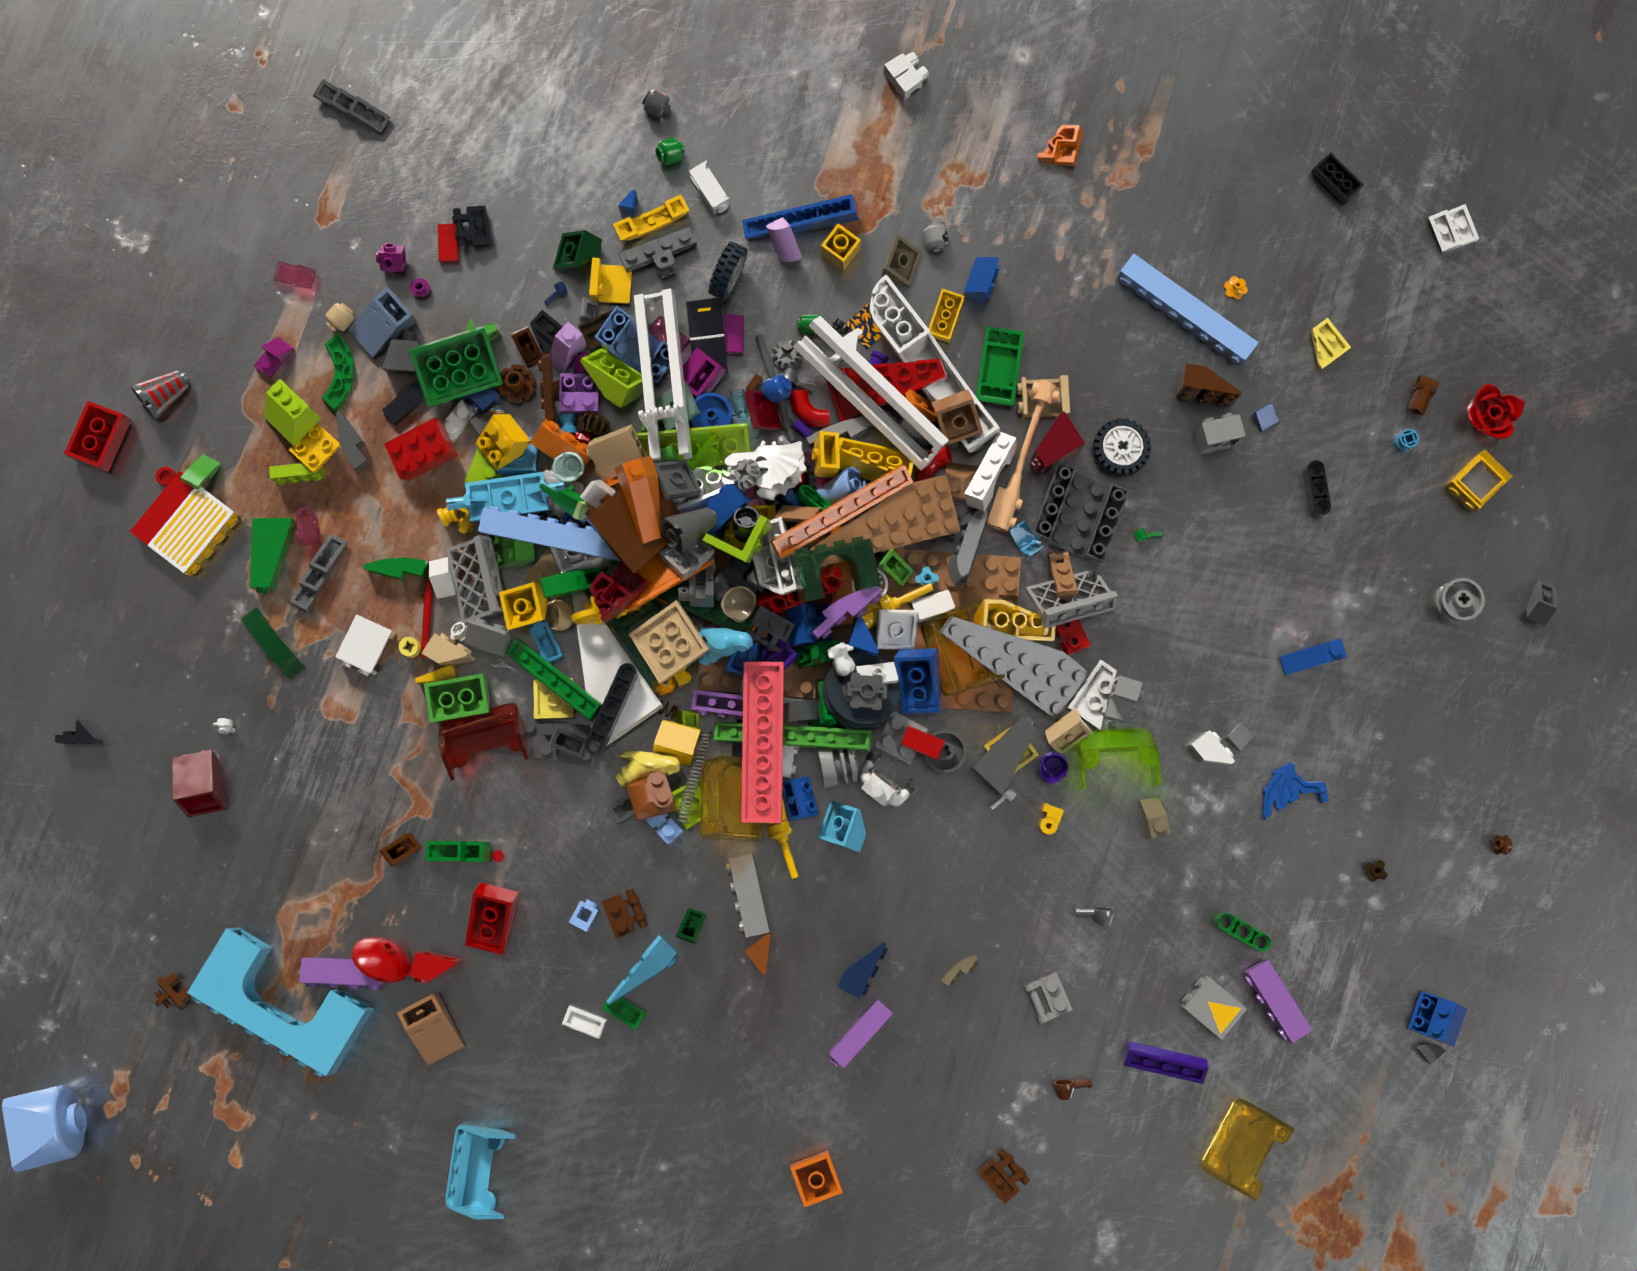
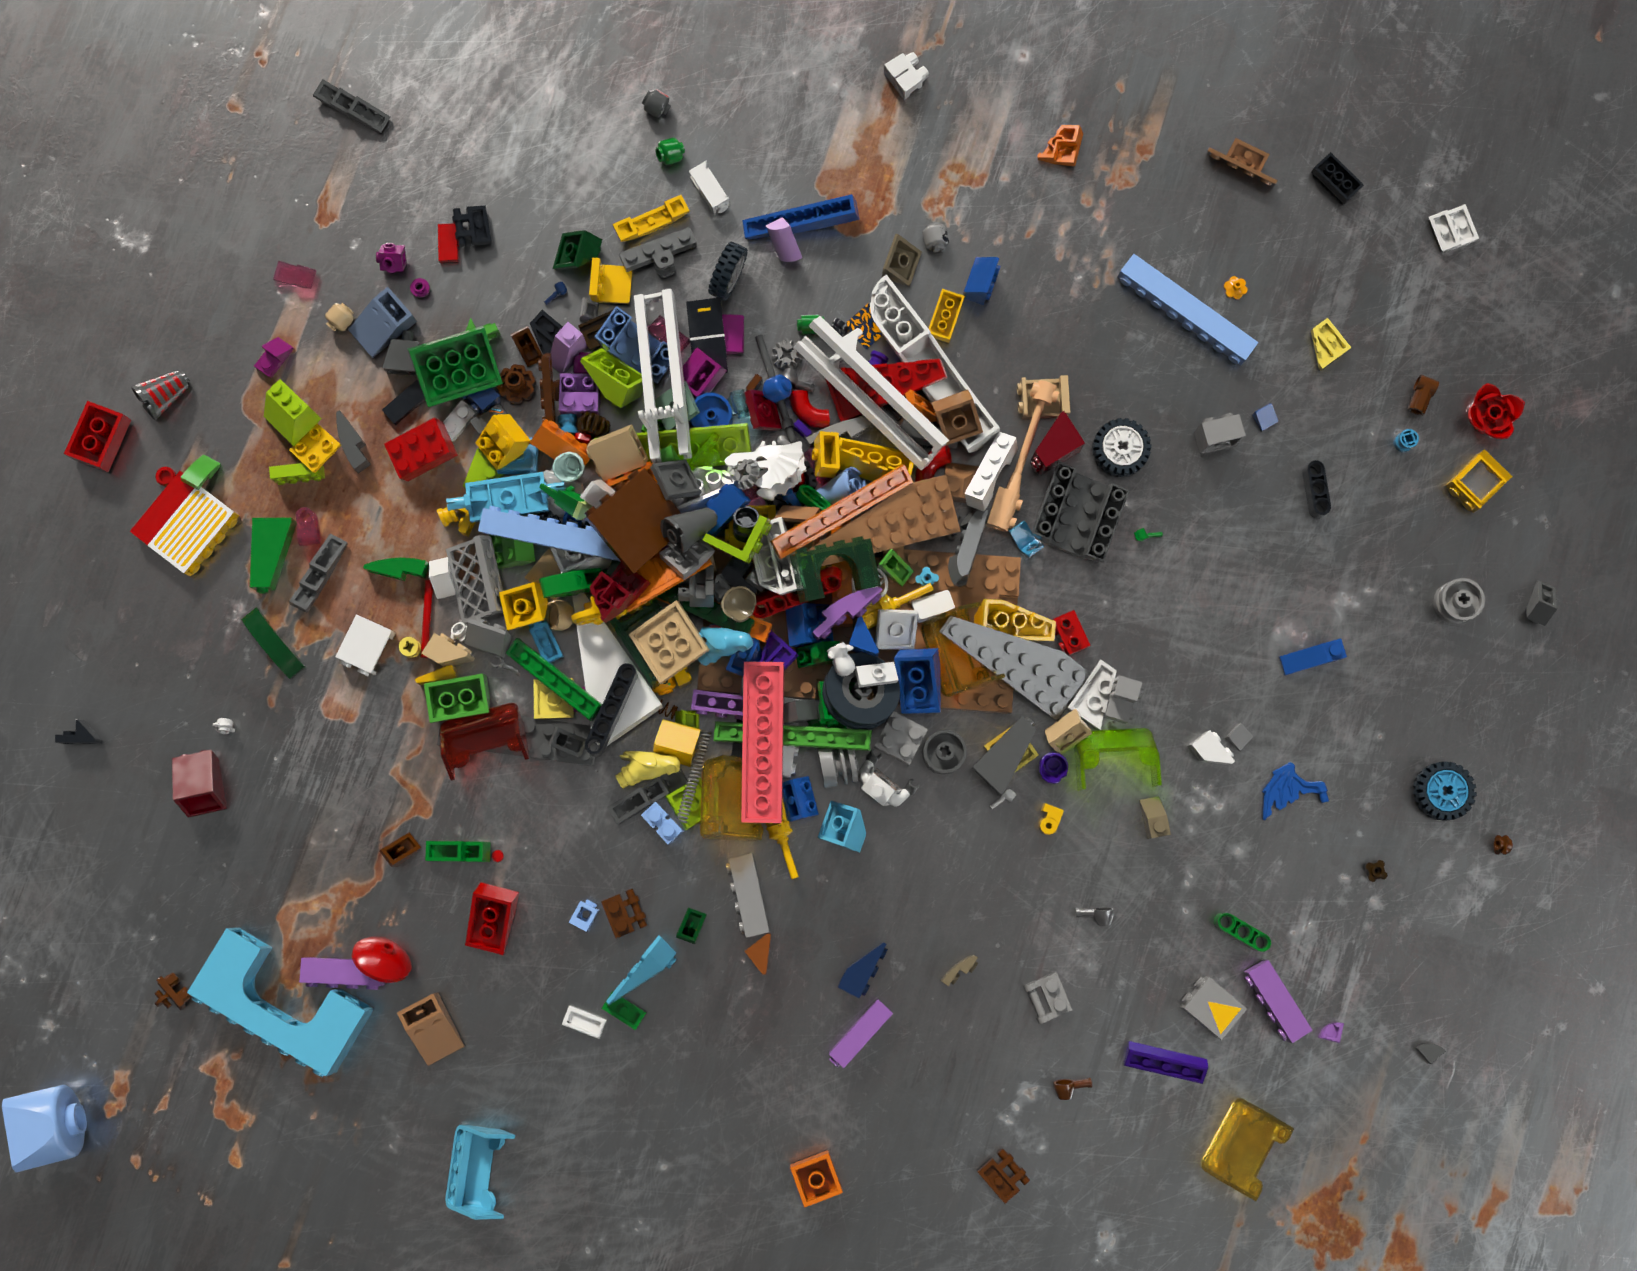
(344, 372): green tile -> none
(431, 966): red slope -> none
(629, 203): blue slope -> none
(641, 491): orange wedge -> none
(651, 796): dark orange slope -> none
(772, 624): black plate -> none
(840, 247): yellow head -> none
(865, 691): dark grey piece -> none
(922, 742): red tile -> none
(999, 366): green slope -> none
(1062, 574): medium nougat plate -> none
(1077, 607): light grey fence -> none
(1205, 385): reddish brown slope -> none
(1247, 157): none -> medium nougat bracket
(1332, 1032): none -> medium lavender tile
(1430, 793): none -> wheel
(1437, 1018): blue slope -> none

